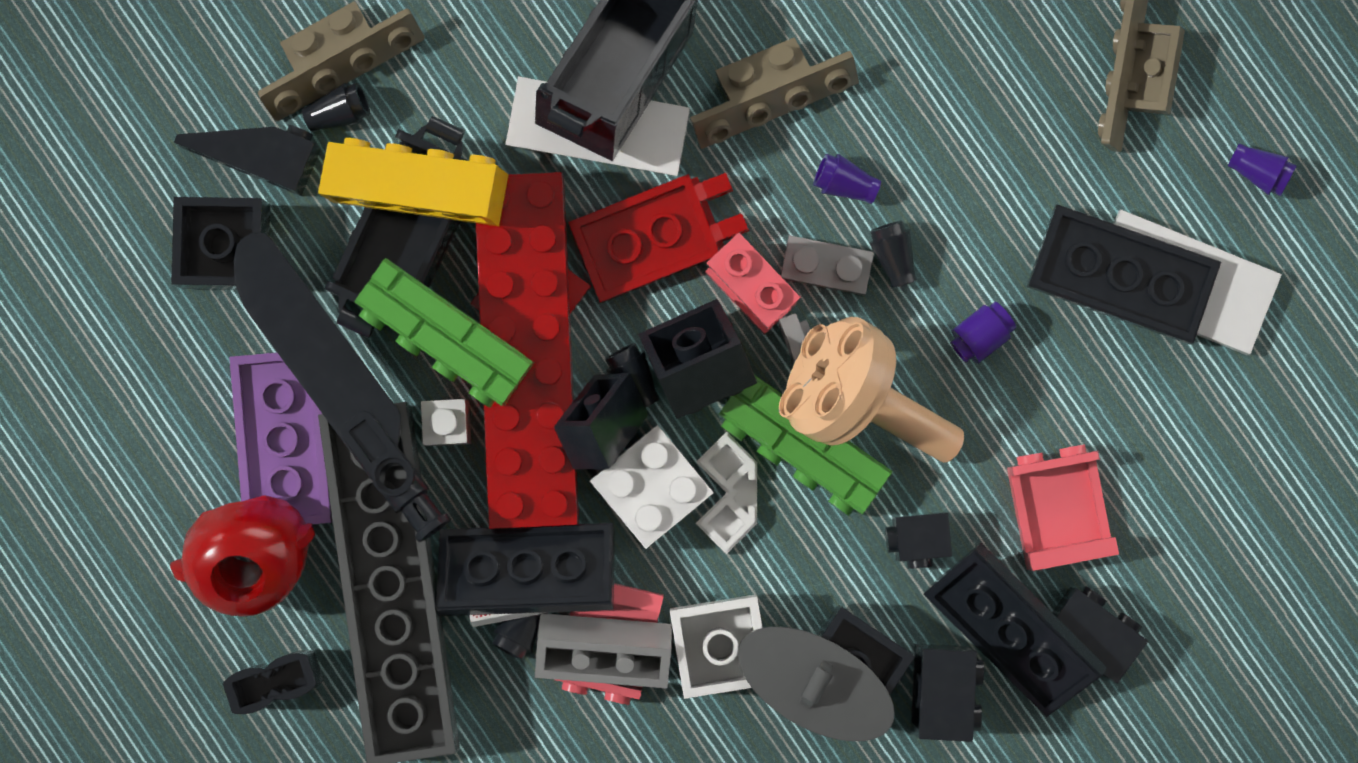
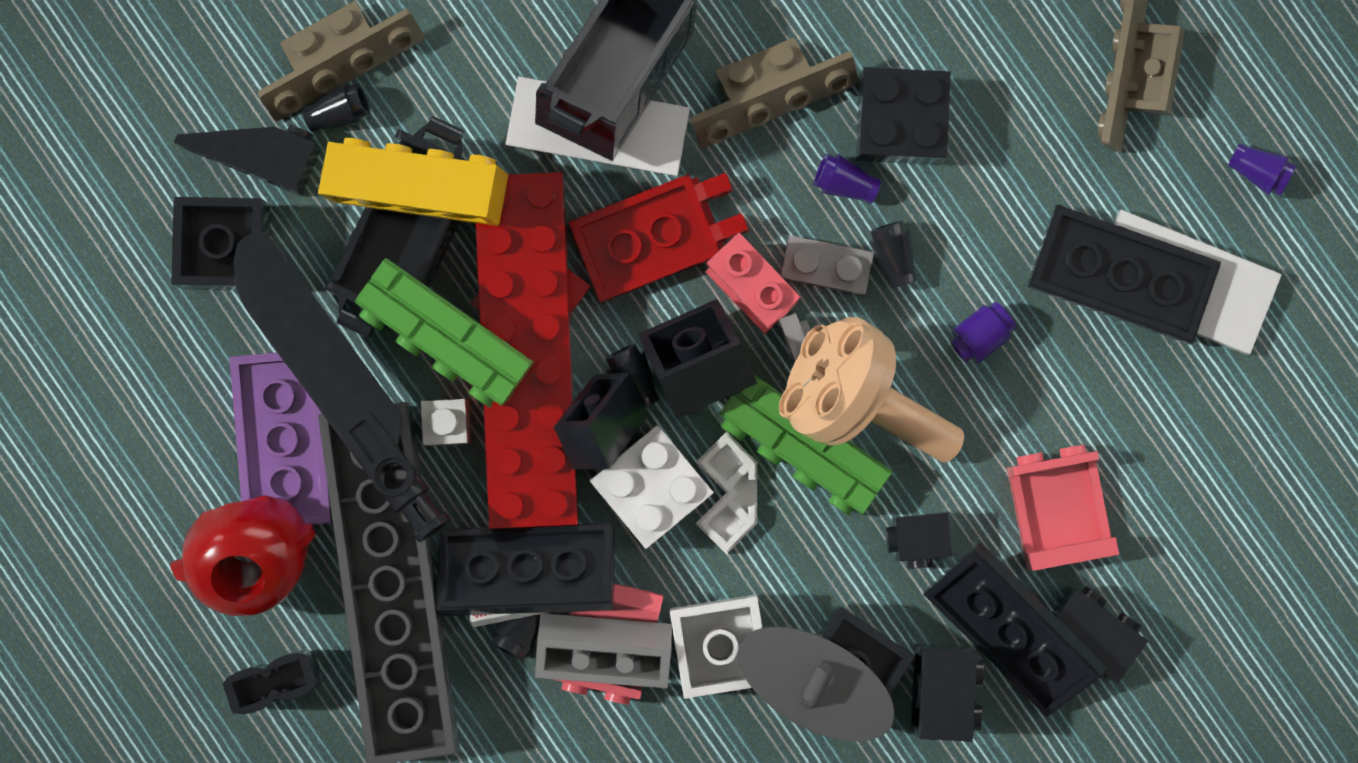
(903, 116): none -> black brick

